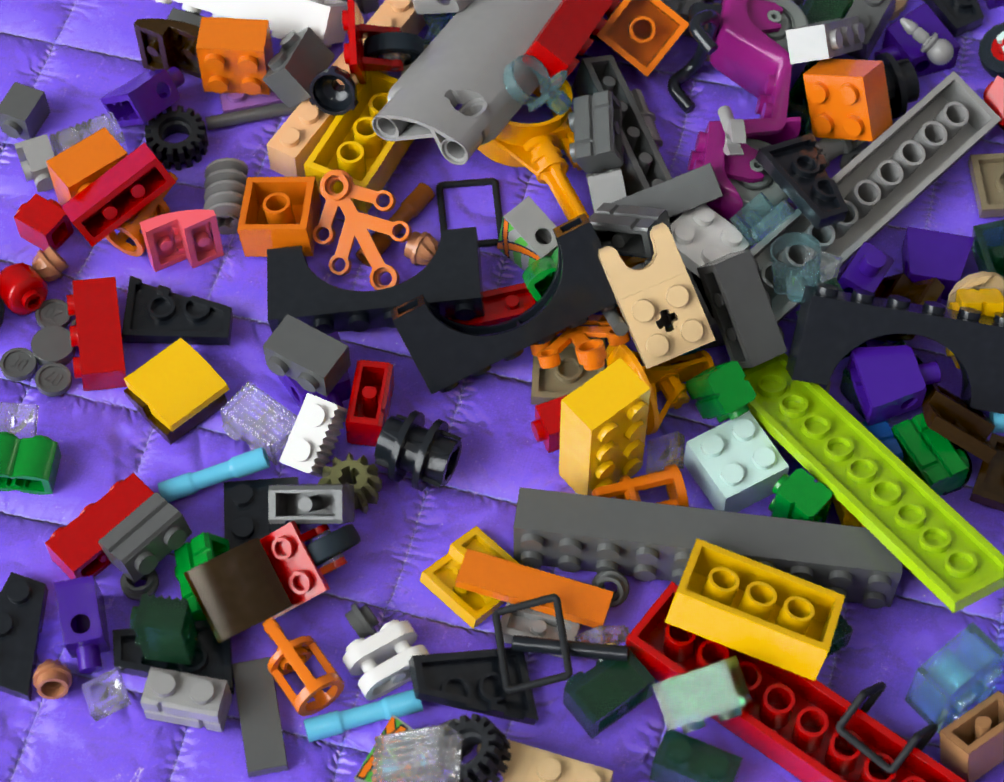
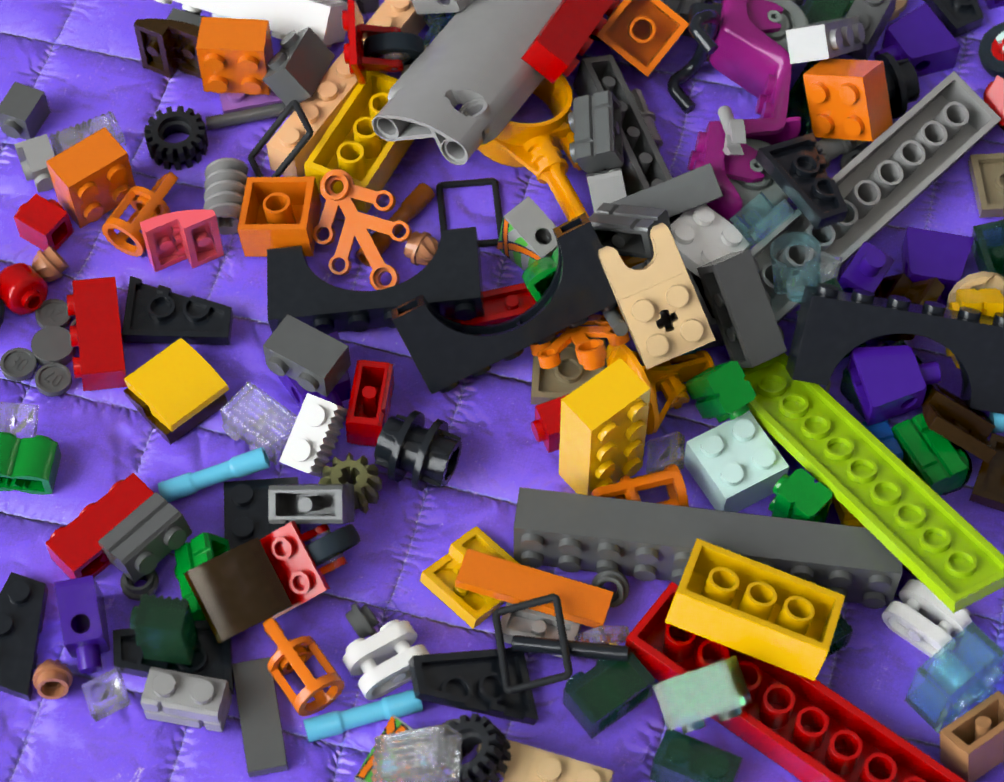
(118, 194): red brick -> none
(144, 96): dark purple torso -> none
(294, 104): none -> black piece
(332, 96): black piece -> none
(549, 87): clear light blue piece -> none
(918, 740): black piece -> none
(924, 618): none -> white brick
(938, 50): light grey bar -> none

